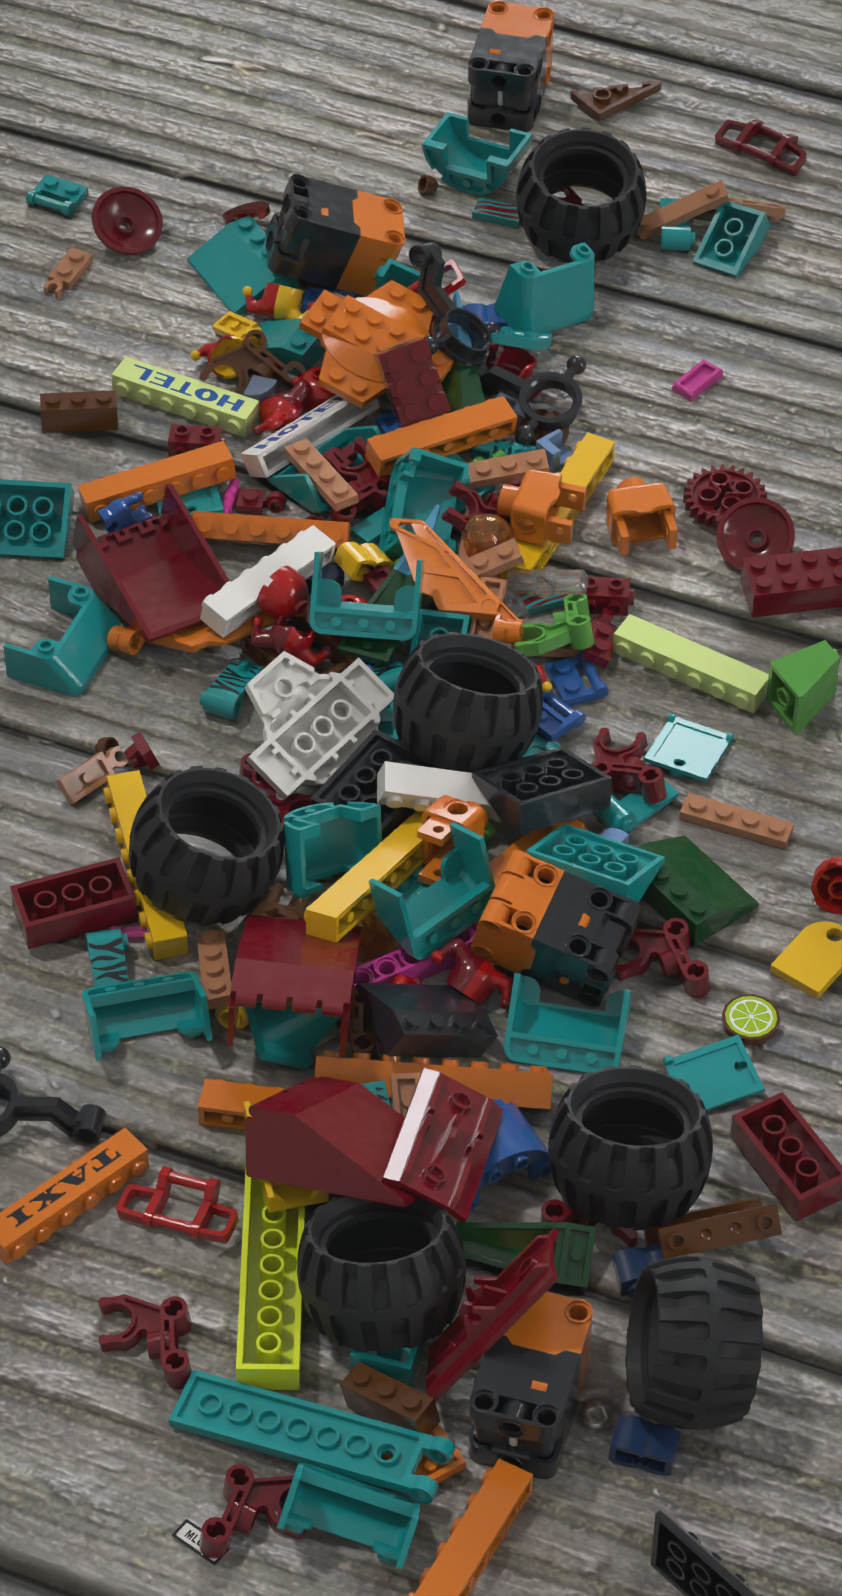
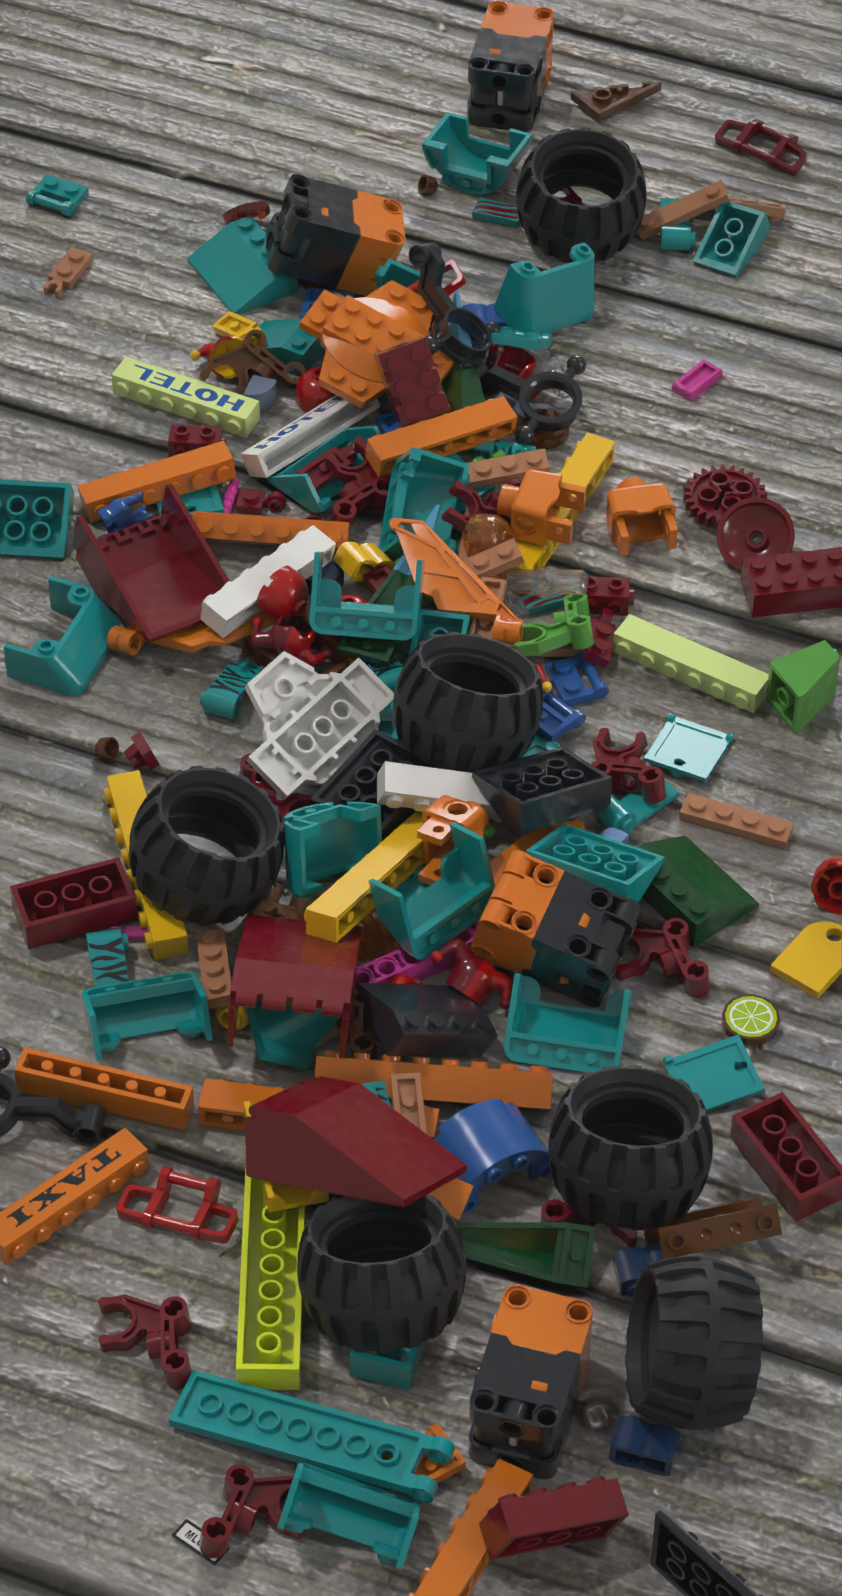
(79, 411): reddish brown brick -> none
(89, 775): nougat plate -> none
(110, 1088): none -> orange brick
(134, 211): dark red dish -> none
(277, 302): piece -> none
(282, 407): red piece -> none
(322, 474): nougat plate -> none
(369, 529): teal tile -> none
(388, 1400): reddish brown brick -> none
(444, 1143): dark red hinge -> none
(490, 1313): dark red hinge -> none
(553, 1517): none -> dark red brick
(555, 452): medium blue panel -> none

